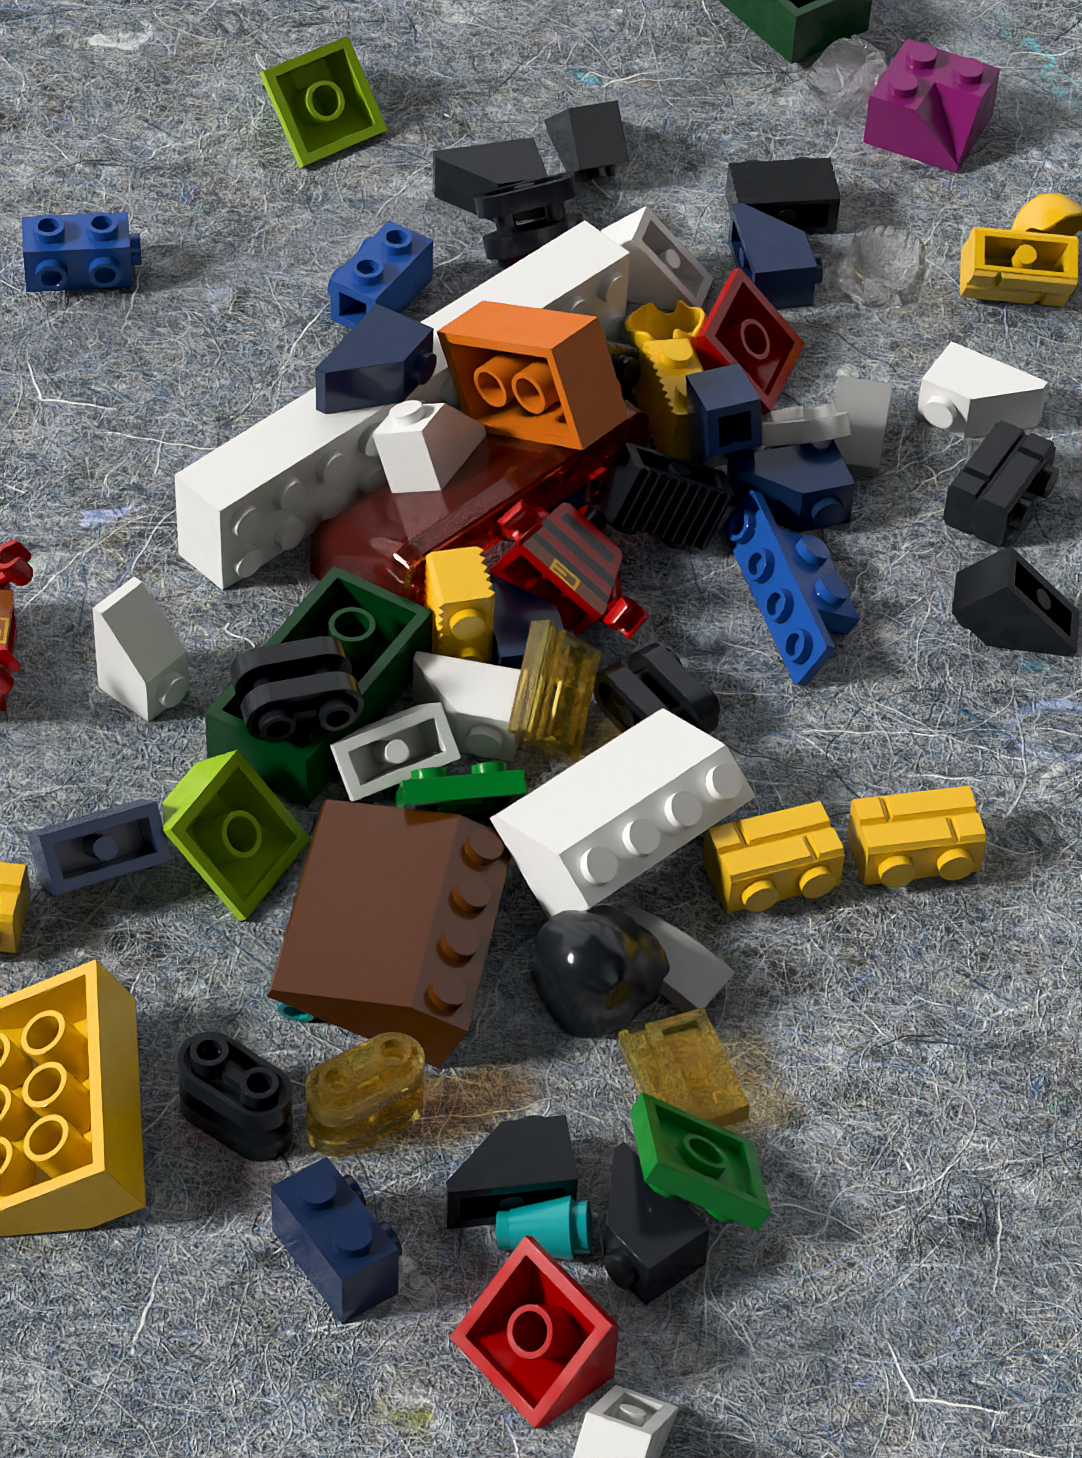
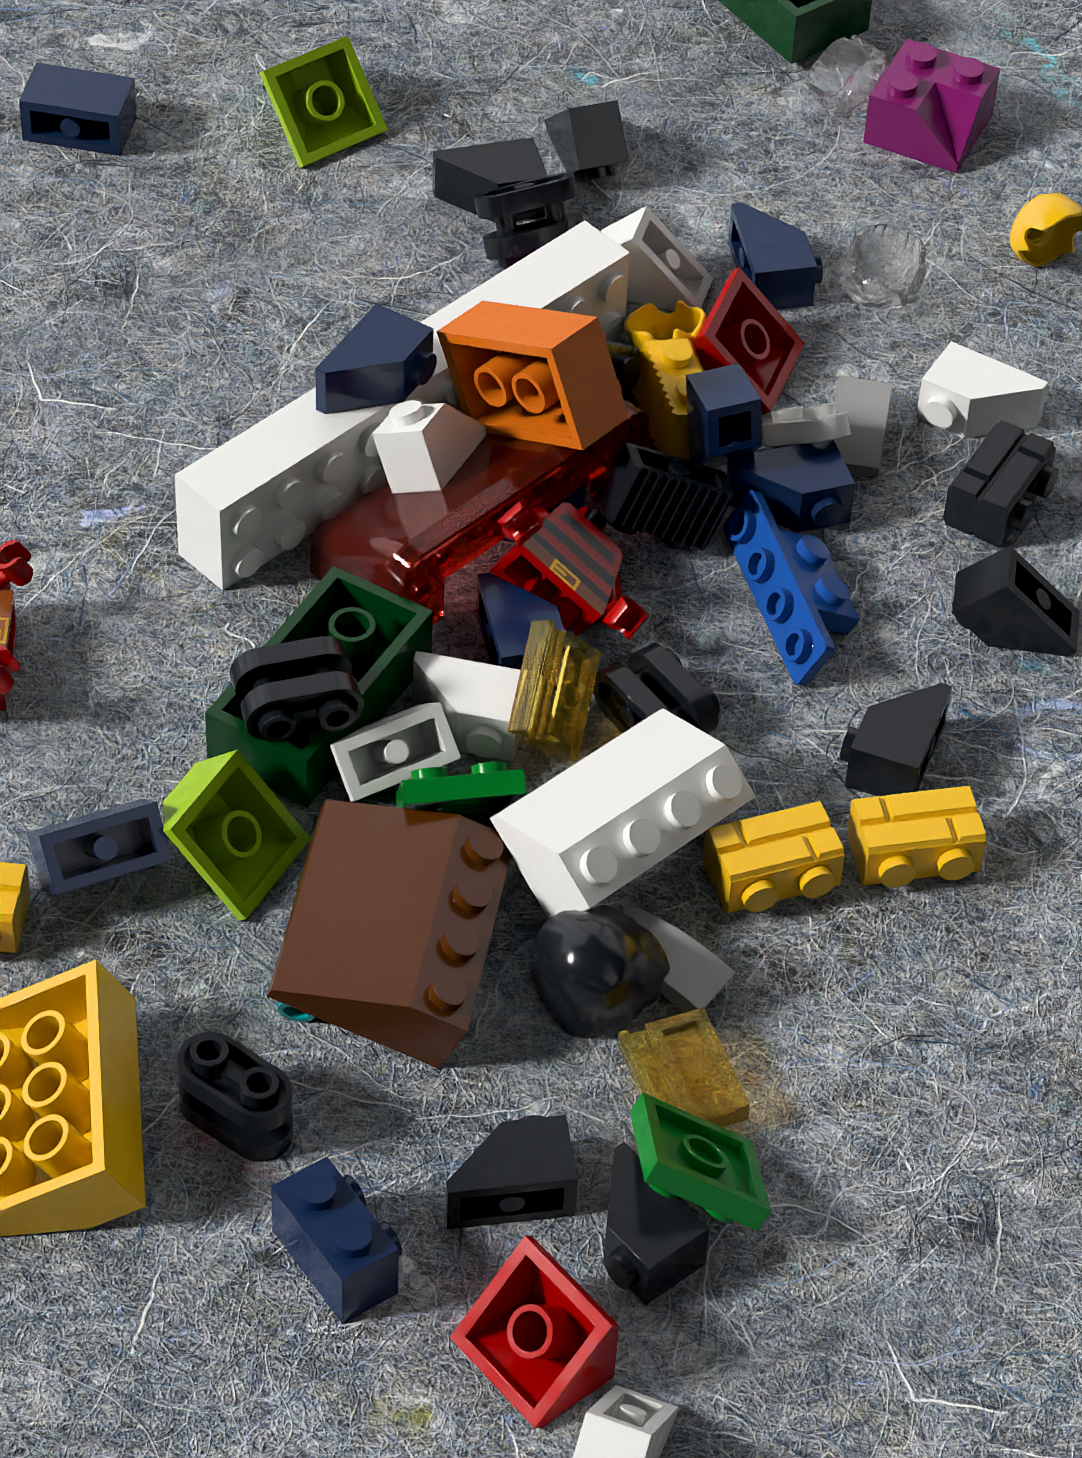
(78, 109): none -> dark blue brick
(79, 251): blue brick -> none
(138, 652): white slope -> none
(365, 1094): clear yellow brick -> none
(384, 271): blue brick -> none
(461, 604): yellow brick -> none
(557, 1225): teal cone -> none
(794, 191): black brick -> none
(896, 742): none -> black slope
(1019, 266): yellow brick -> none

